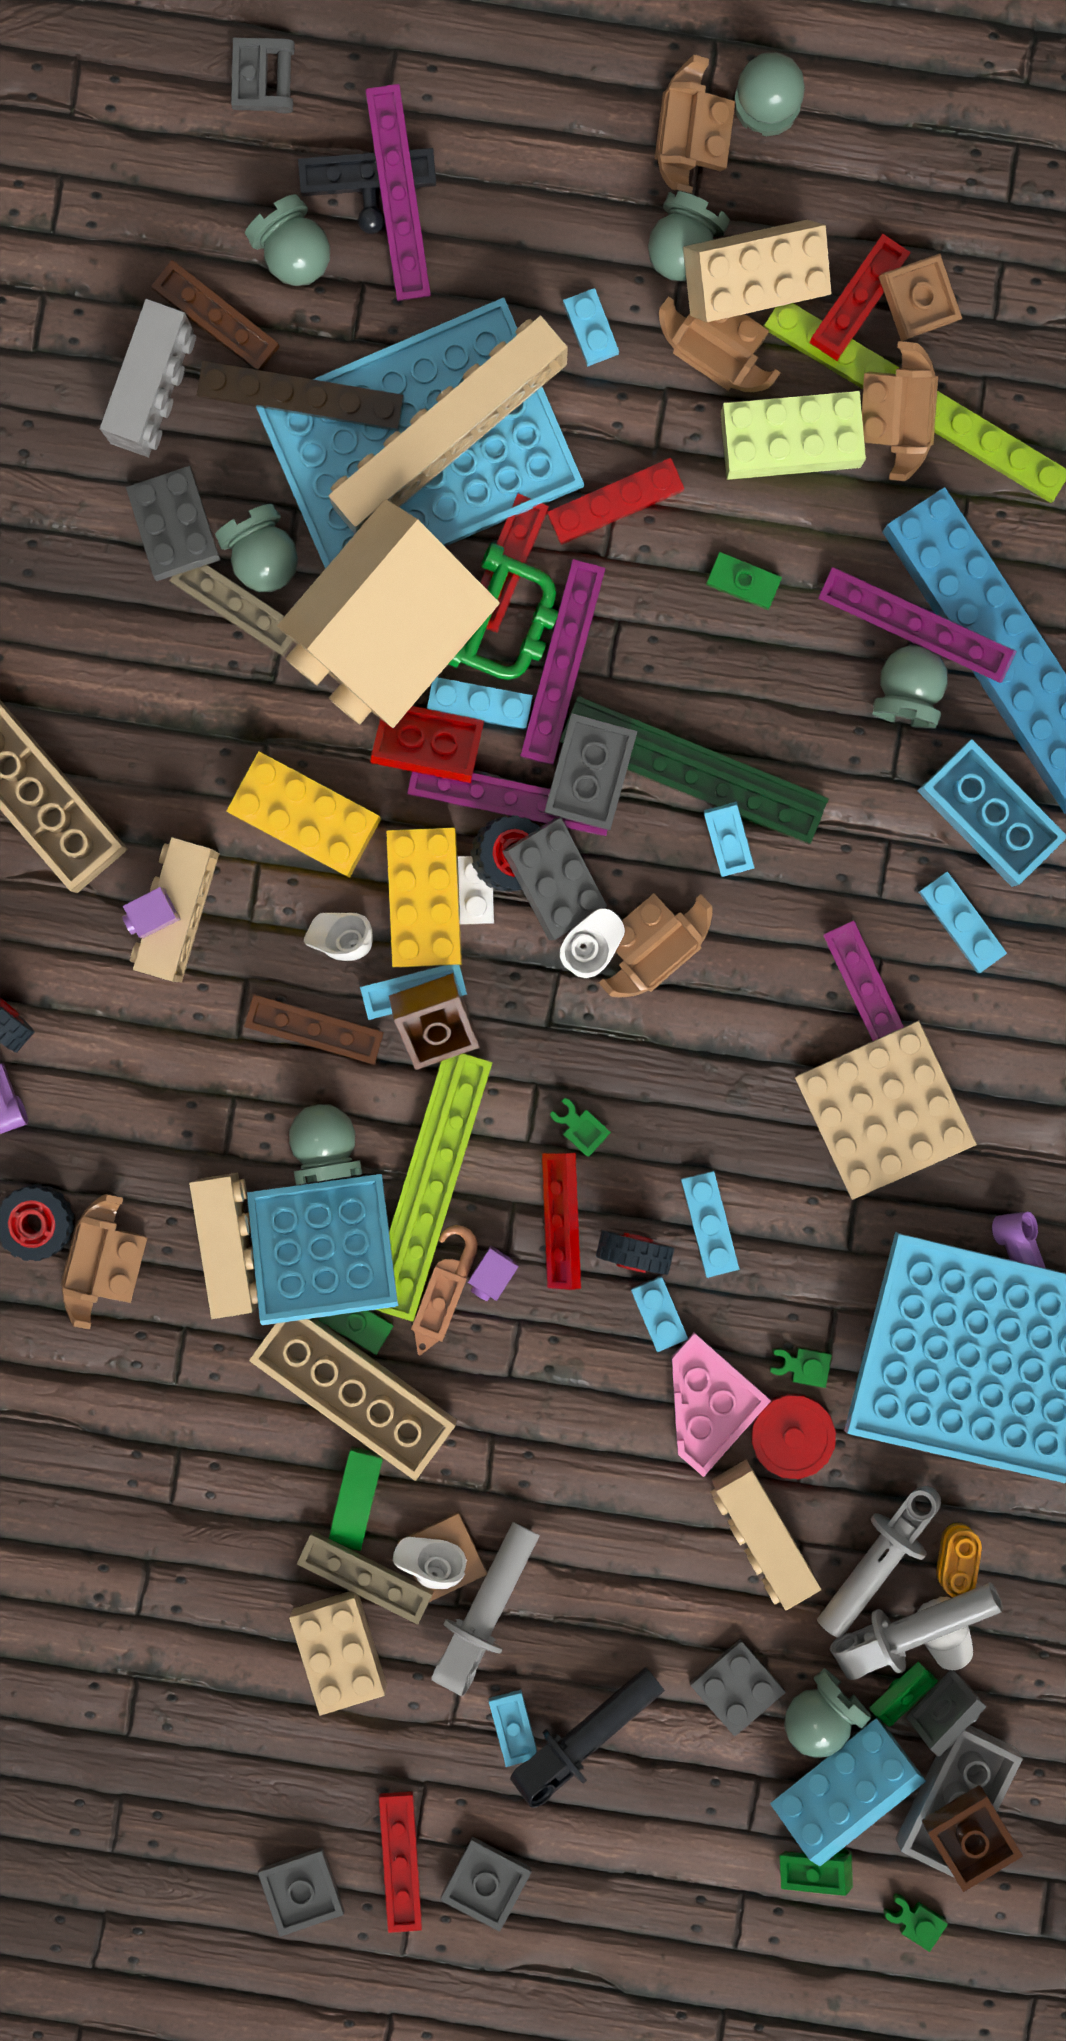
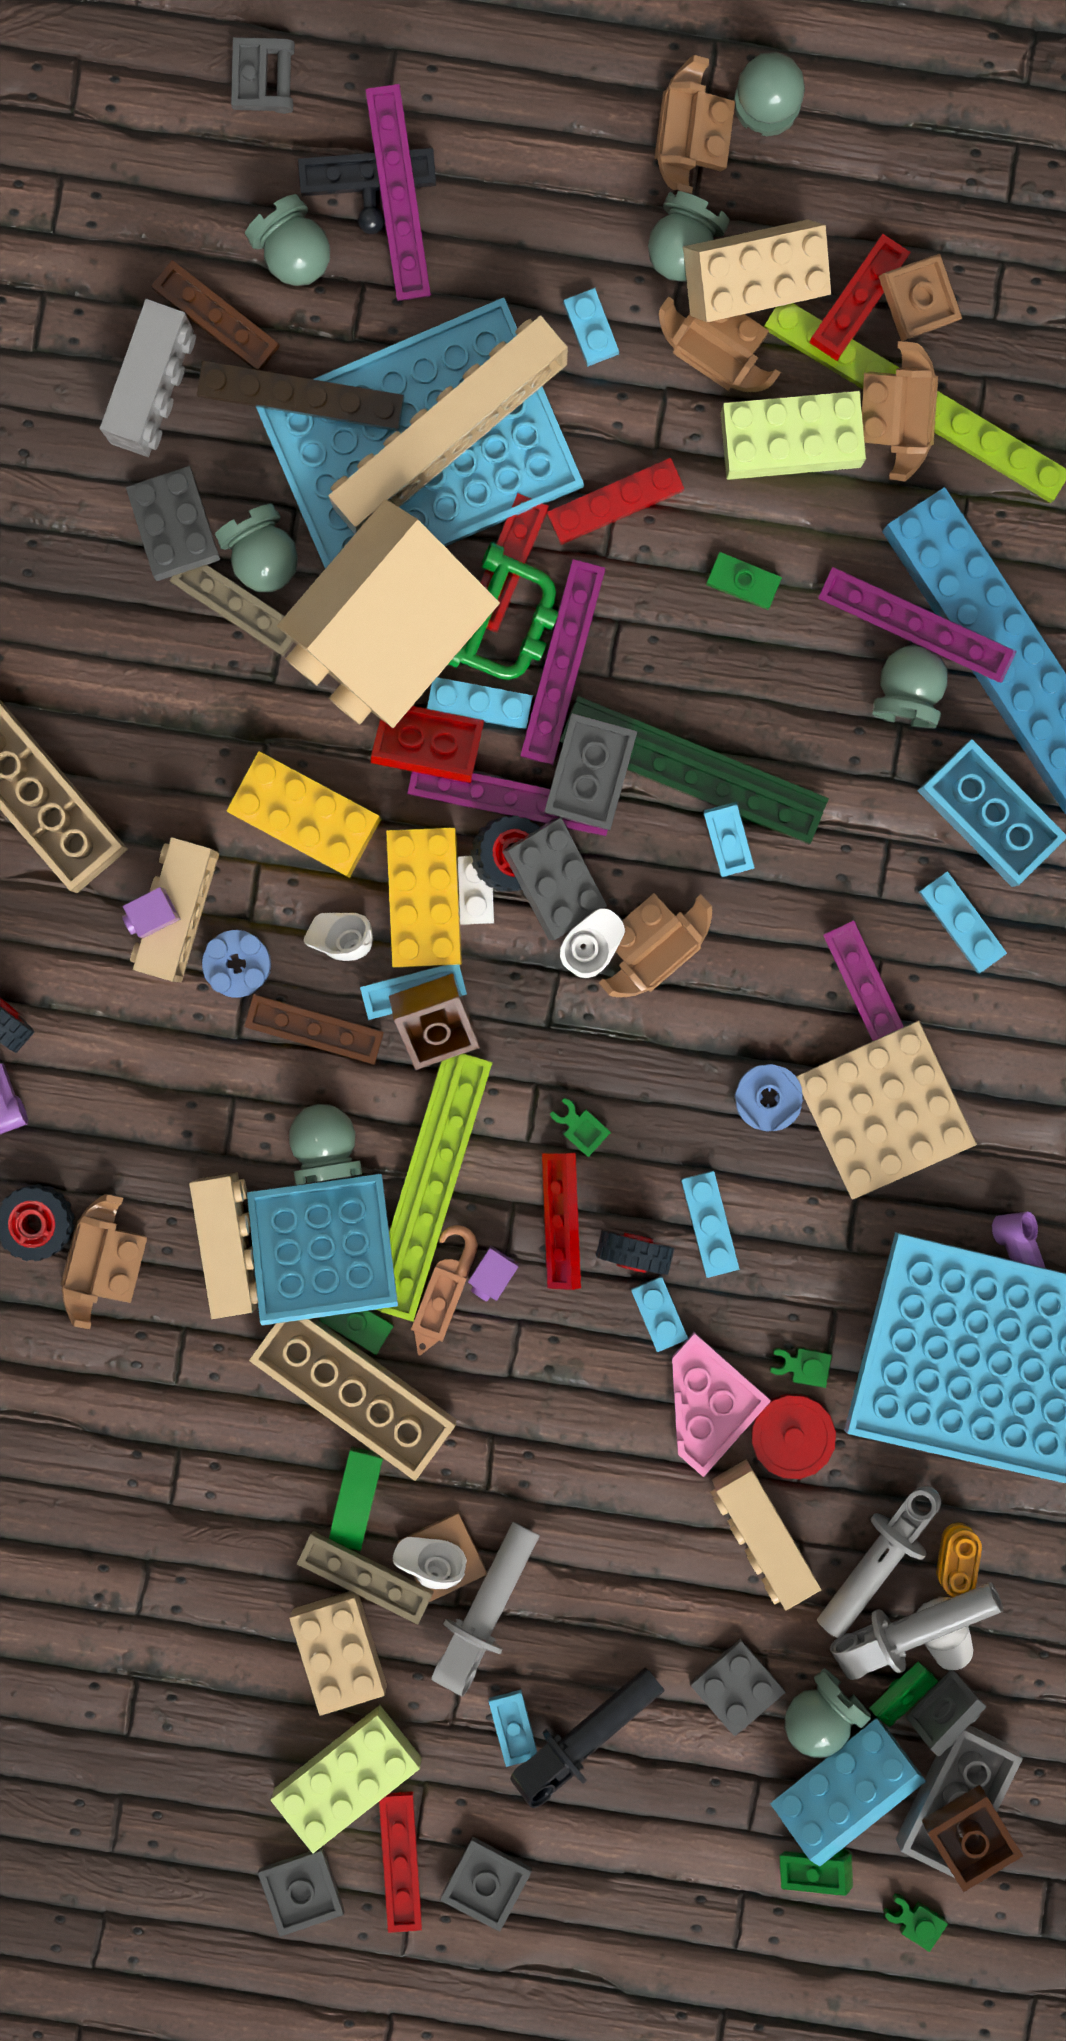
(249, 949): none -> medium blue plate
(346, 1779): none -> yellowish green brick
(749, 1096): none -> medium blue plate

